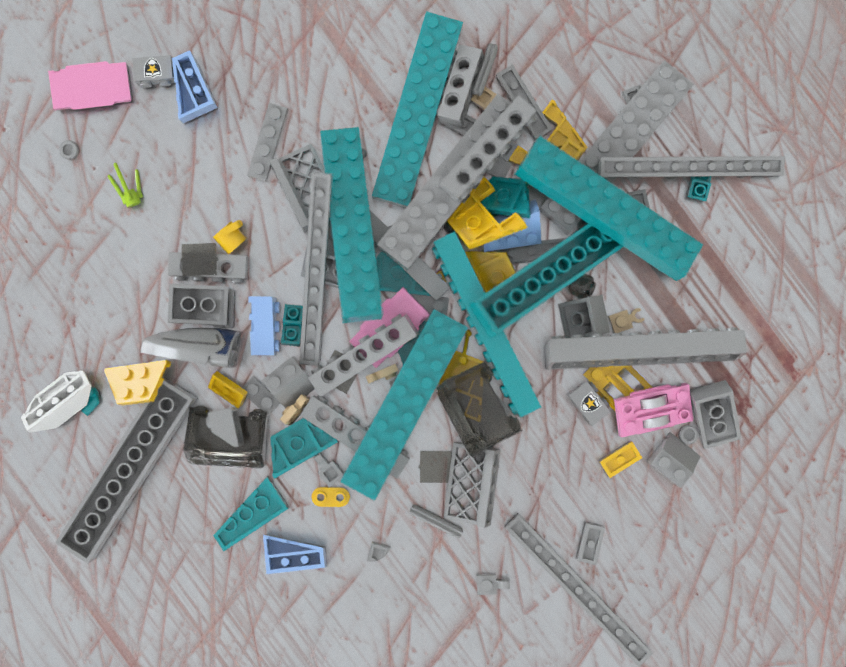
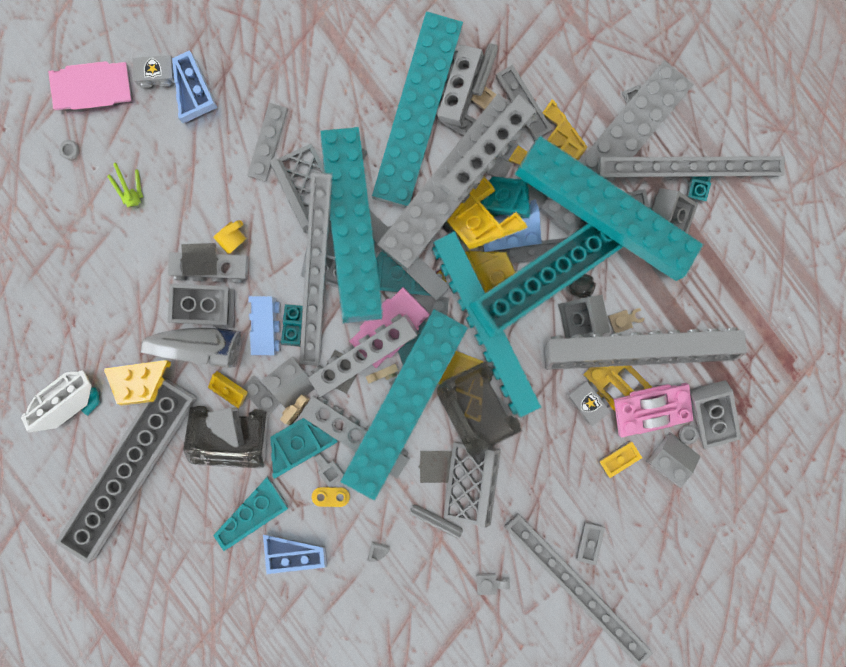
(462, 360): yellow hinge -> none
(675, 208): none -> light grey slope

